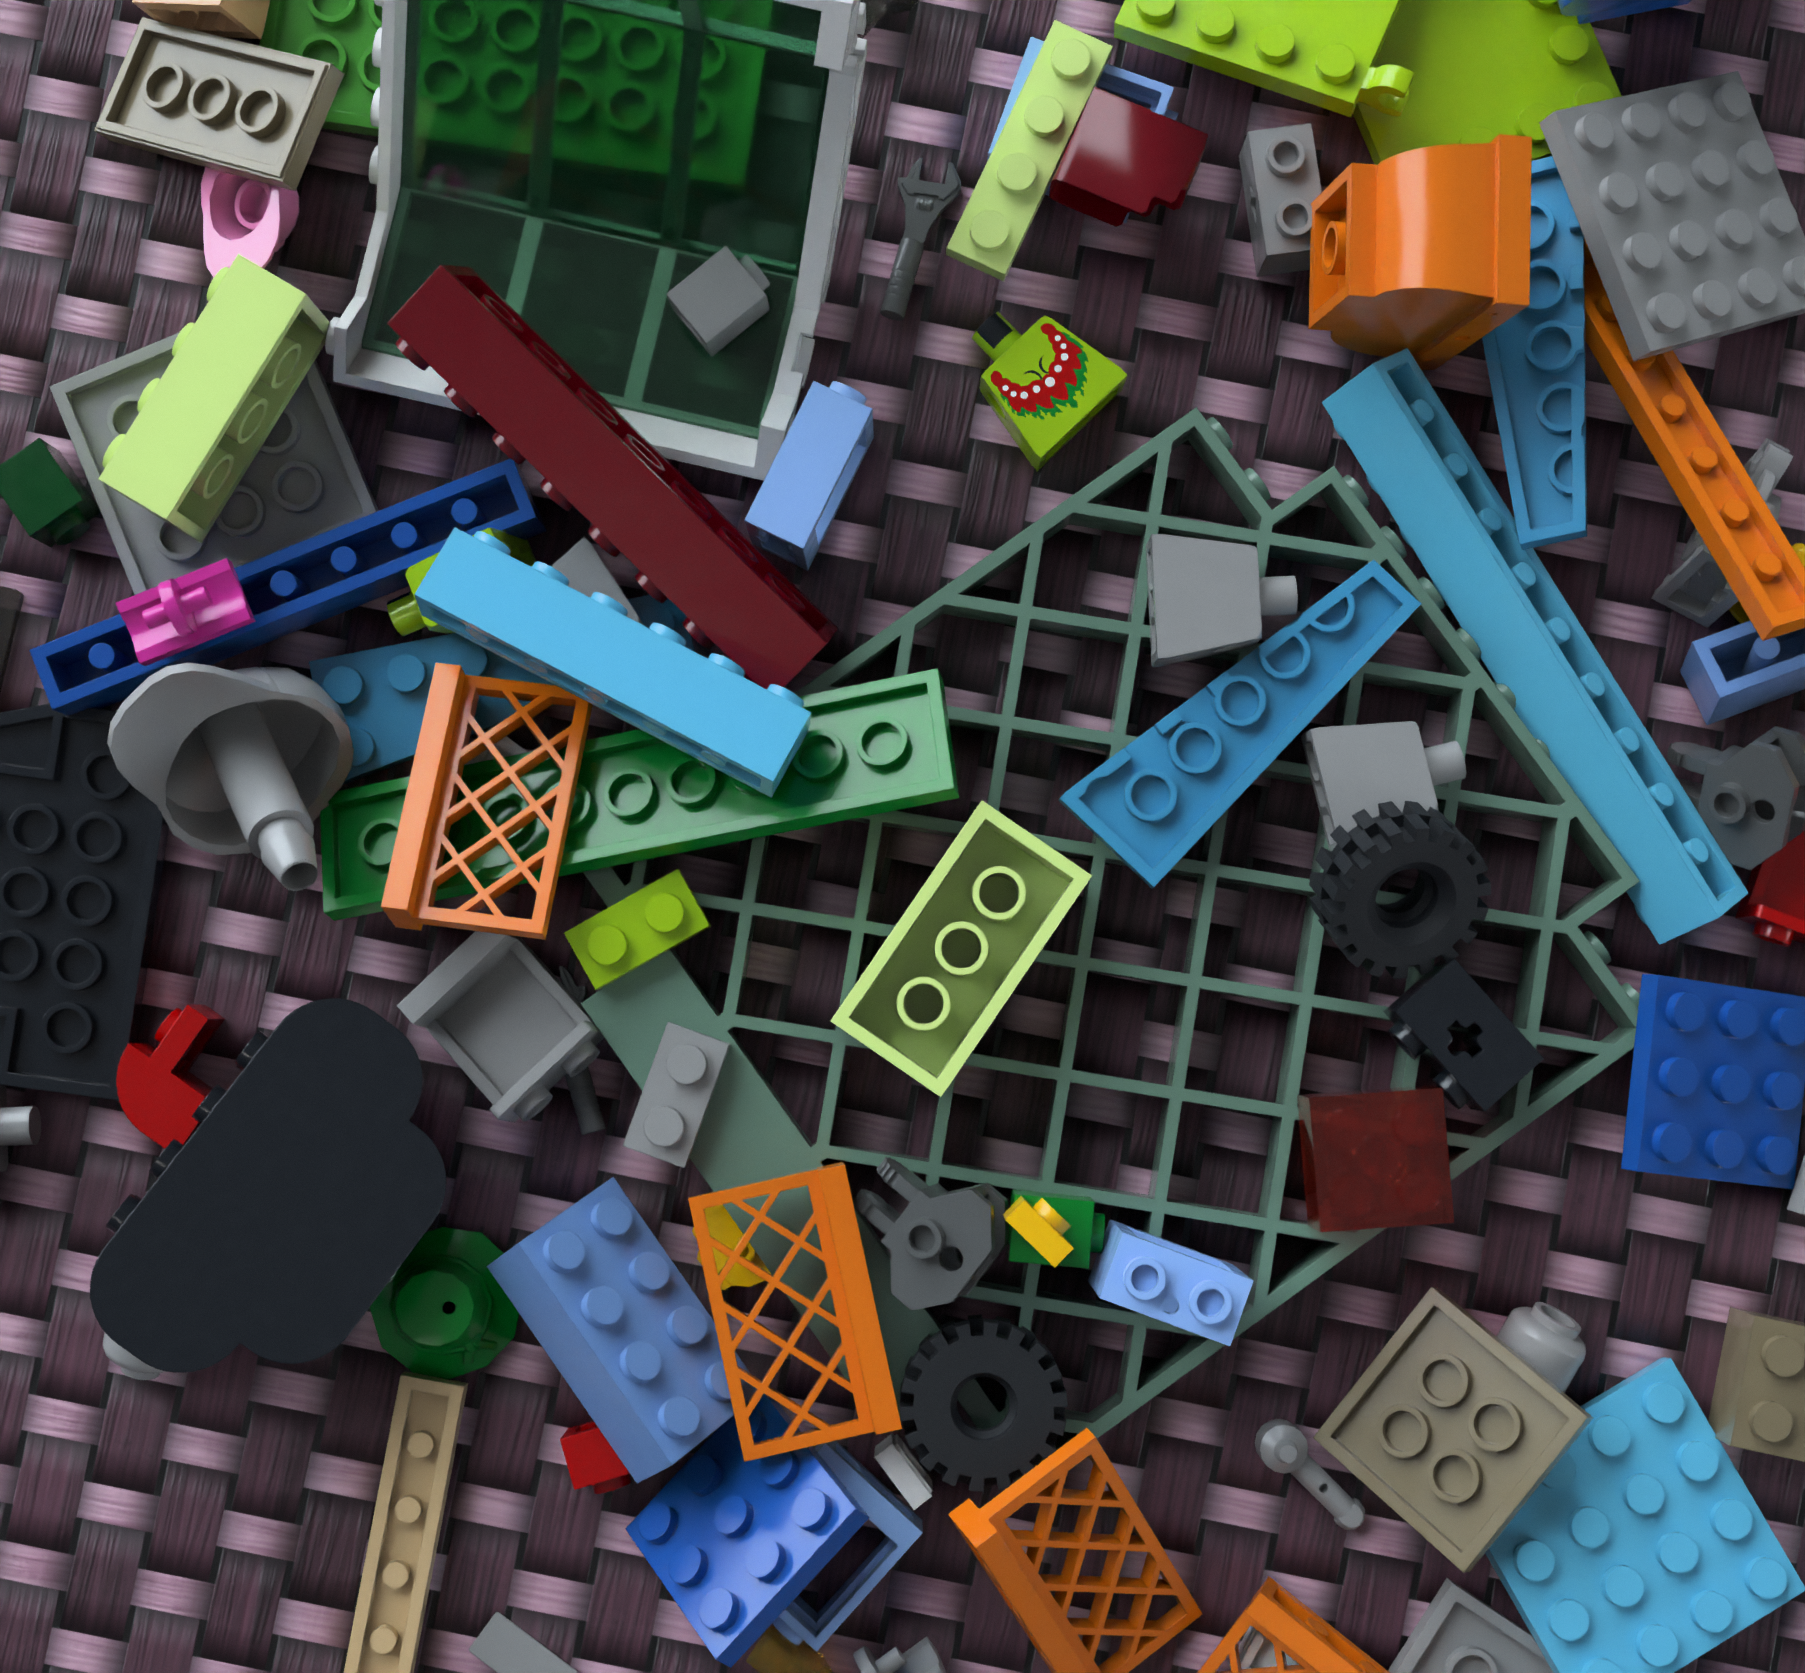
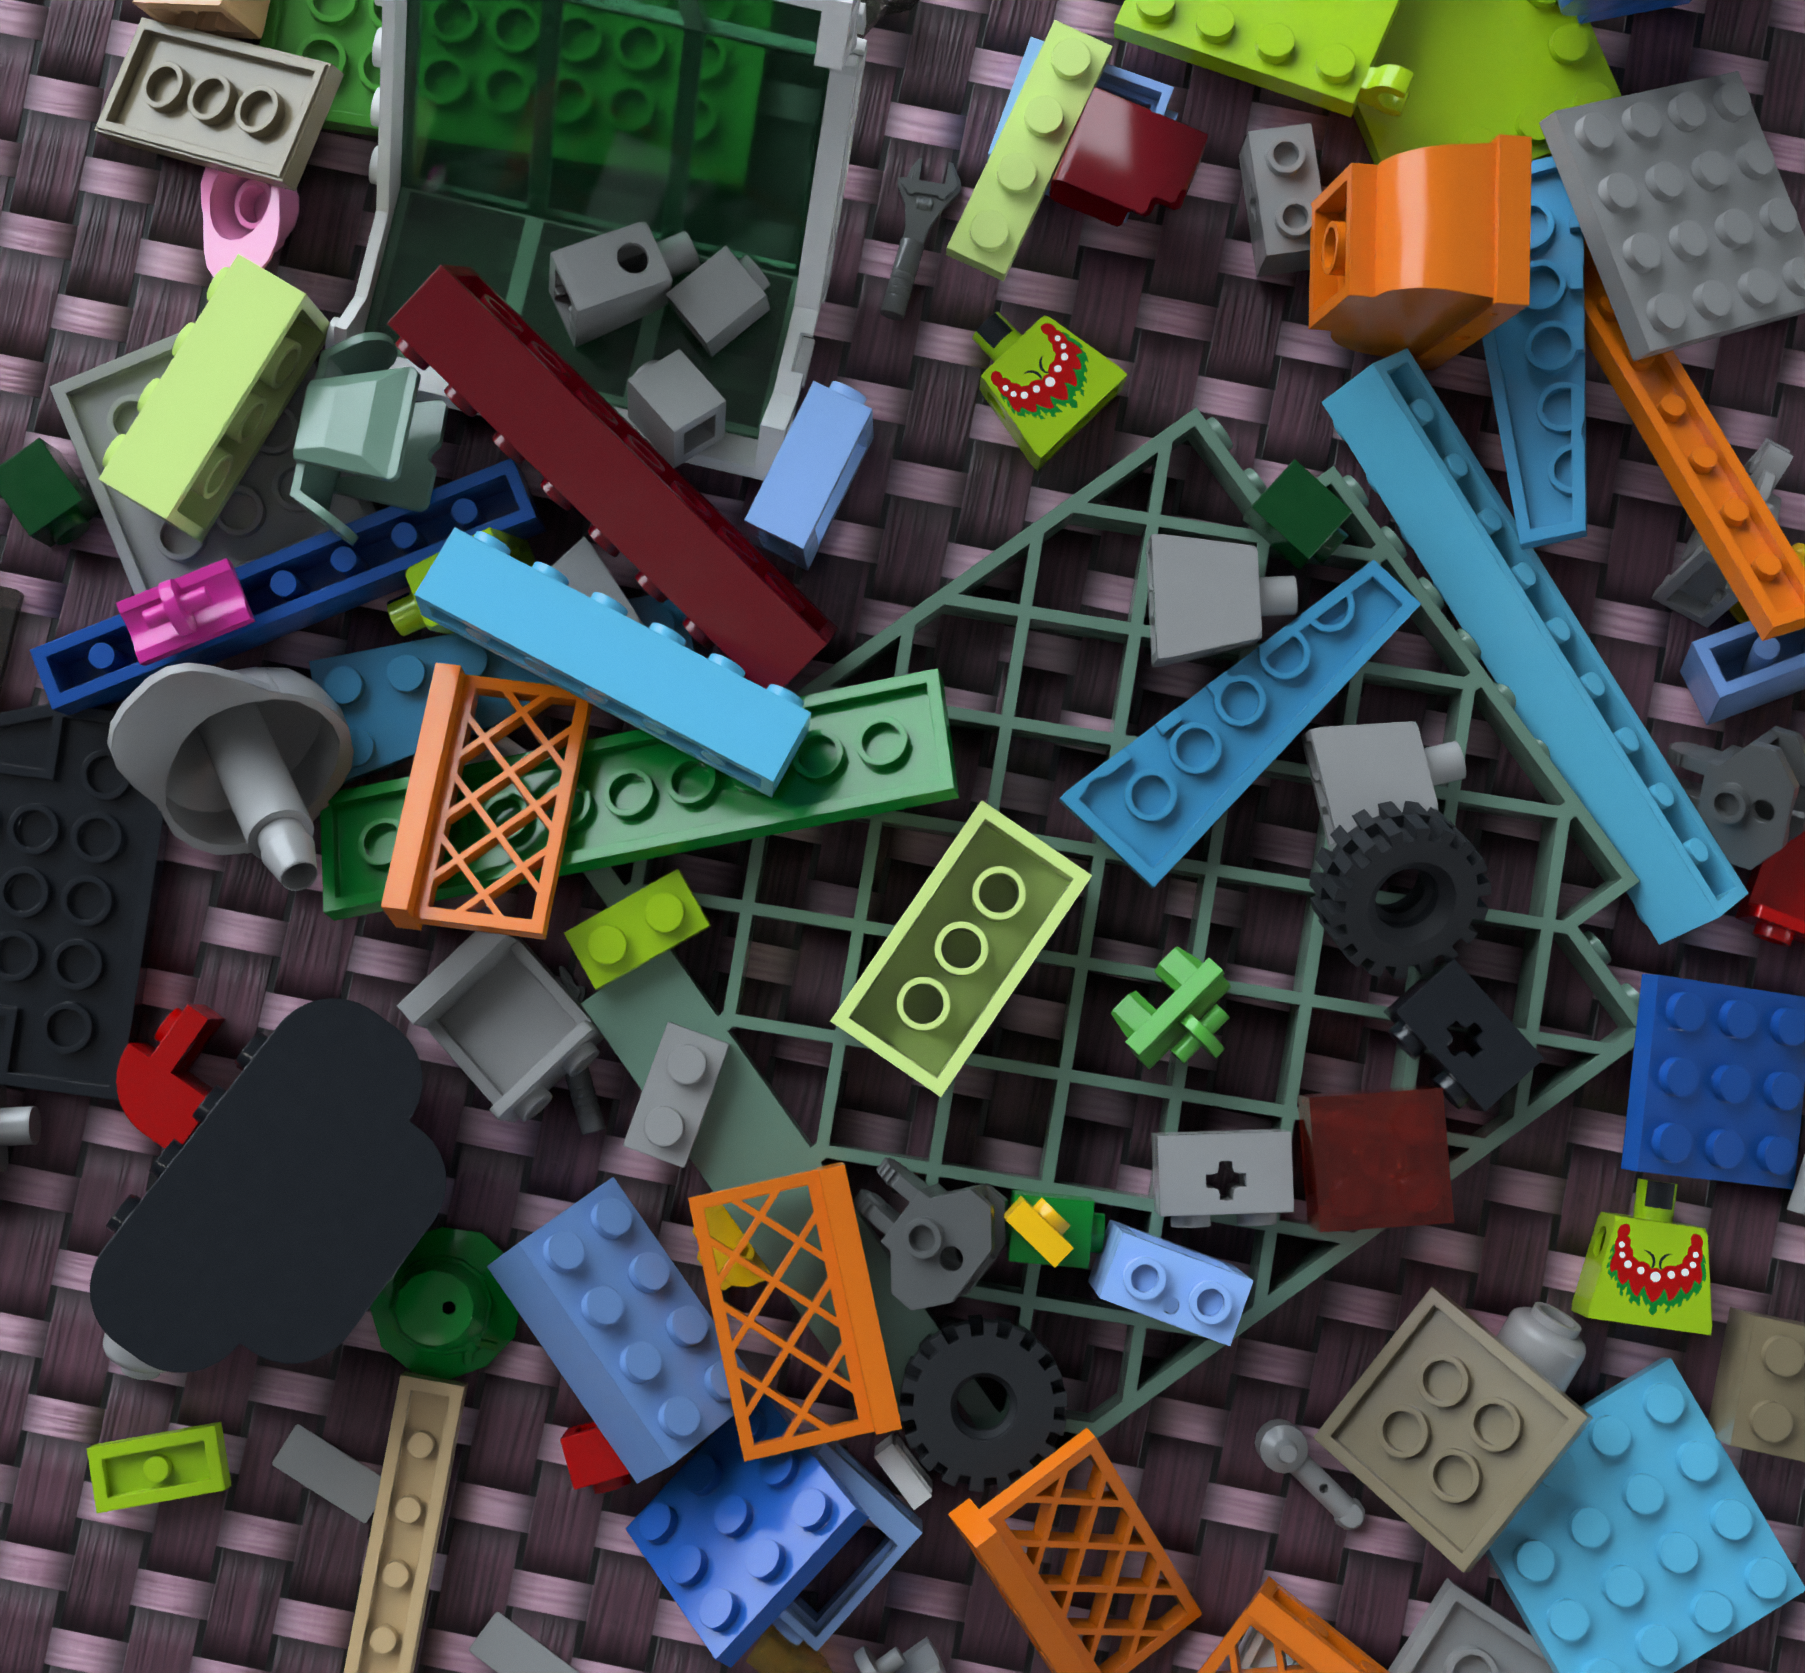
(159, 1467): none -> lime plate
(329, 1473): none -> light grey sticker
(365, 425): none -> sand green piece
(616, 278): none -> light grey torso
(676, 407): none -> light grey brick
(1157, 1031): none -> bright green hips
(1257, 1156): none -> light grey brick
(1299, 516): none -> dark green brick
(1647, 1267): none -> lime torso

